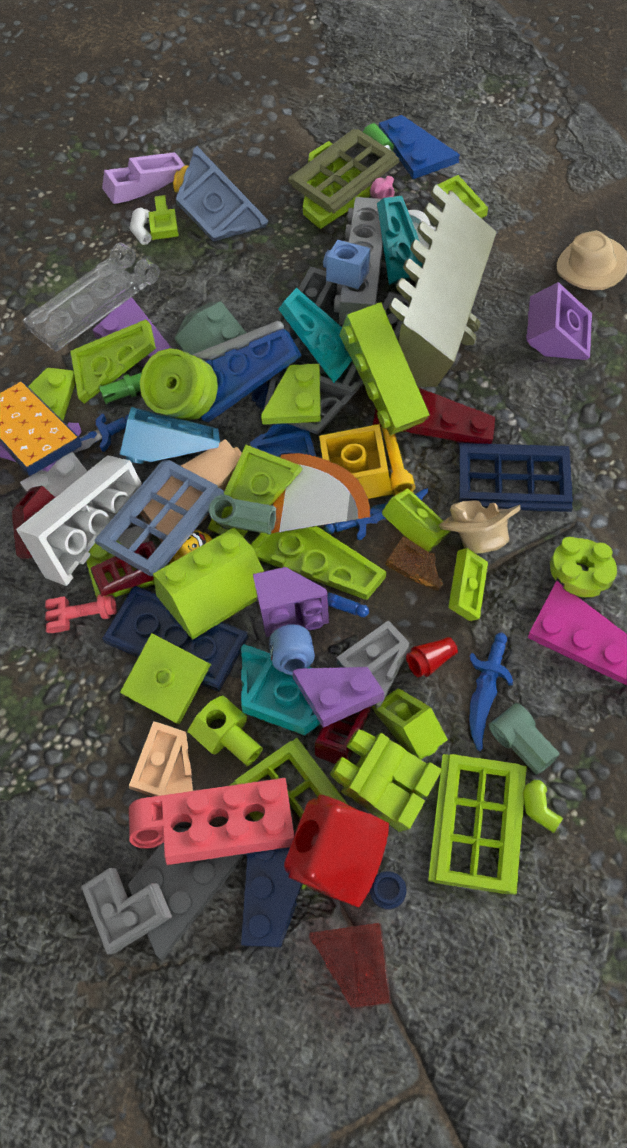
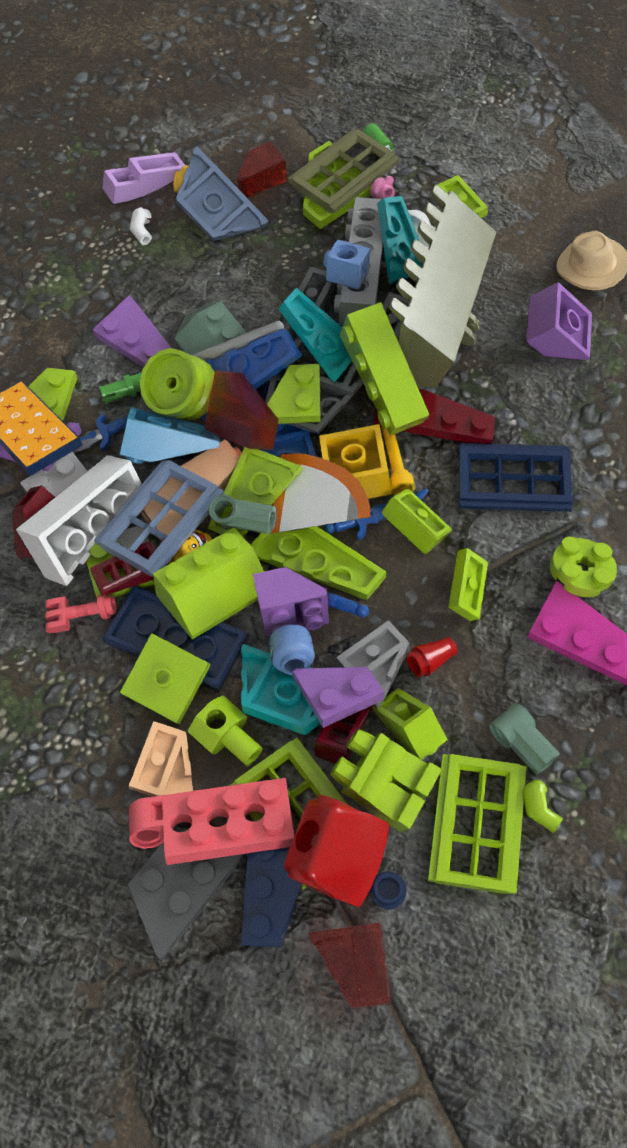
(90, 298): clear hinge -> none
(110, 357): lime wing -> none
(122, 918): light grey tile -> none
(163, 220): lime plate -> none
(240, 412): none -> clear red slope
(261, 170): none -> clear red slope
(415, 564): clear orange slope -> none
(417, 148): blue wing -> none
(479, 527): tan hat -> none
(486, 687): blue piece -> none

